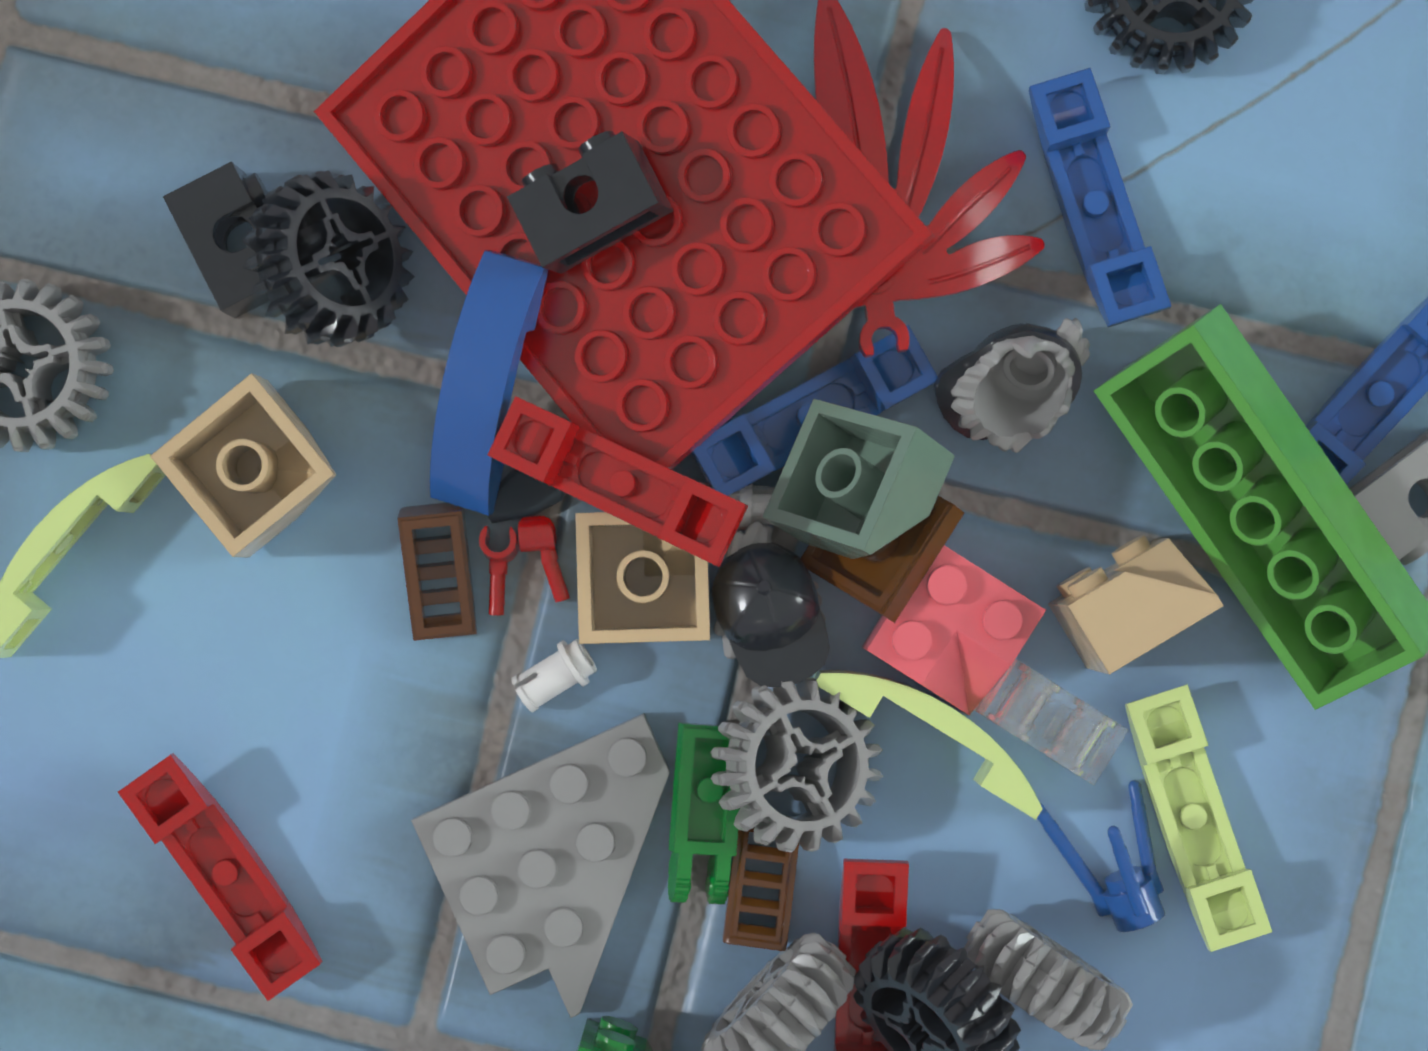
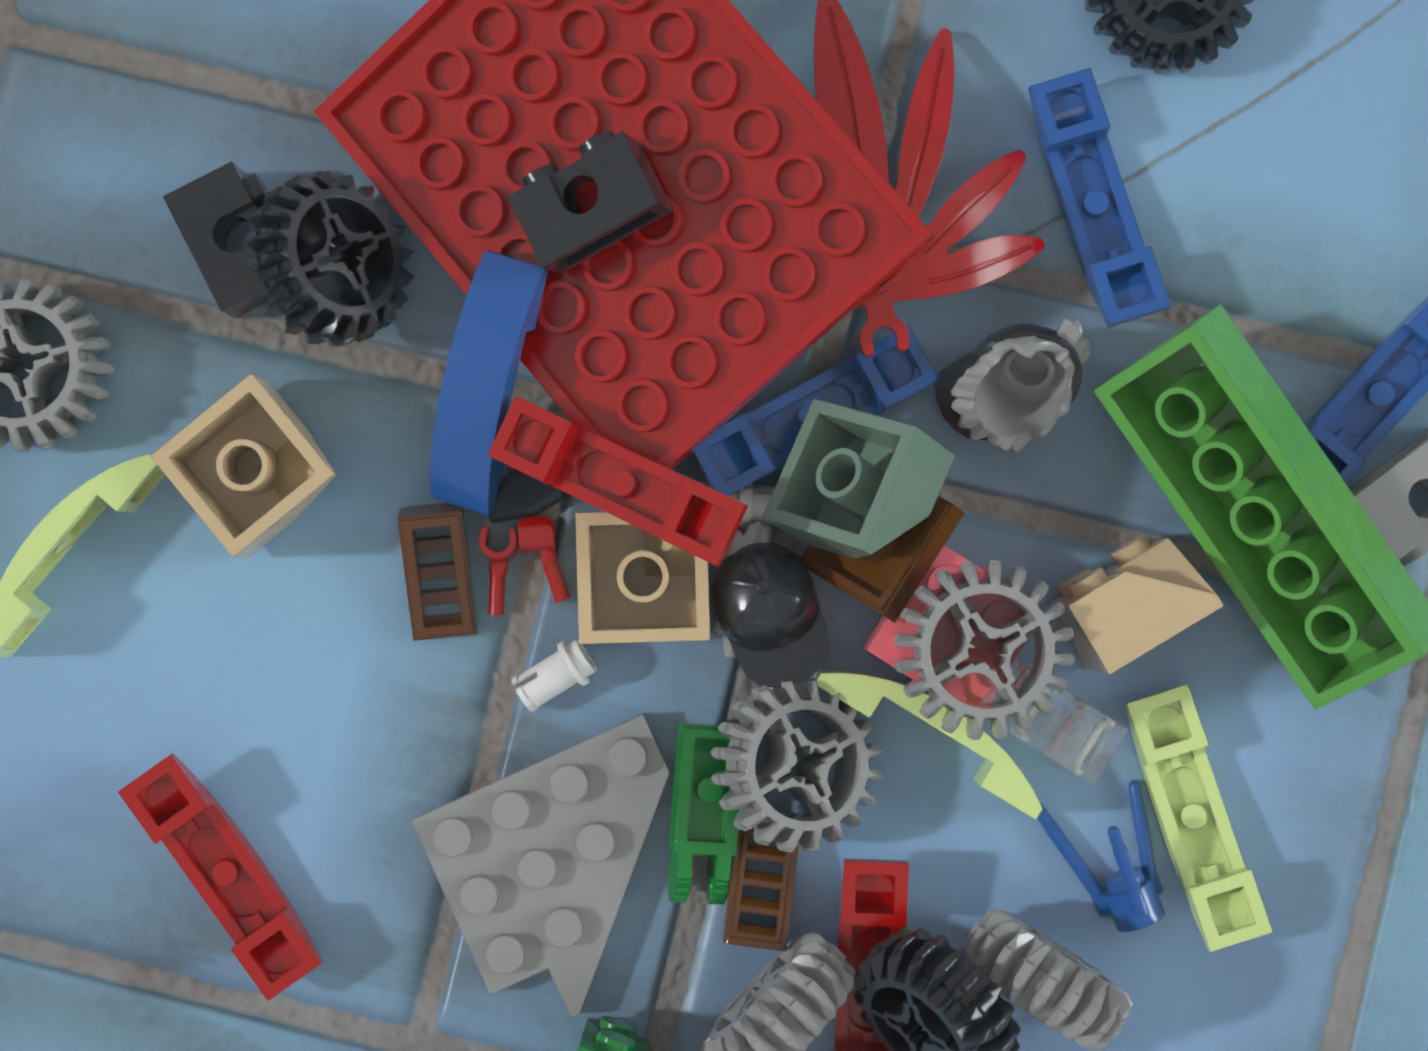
(1033, 621): none -> light grey gear

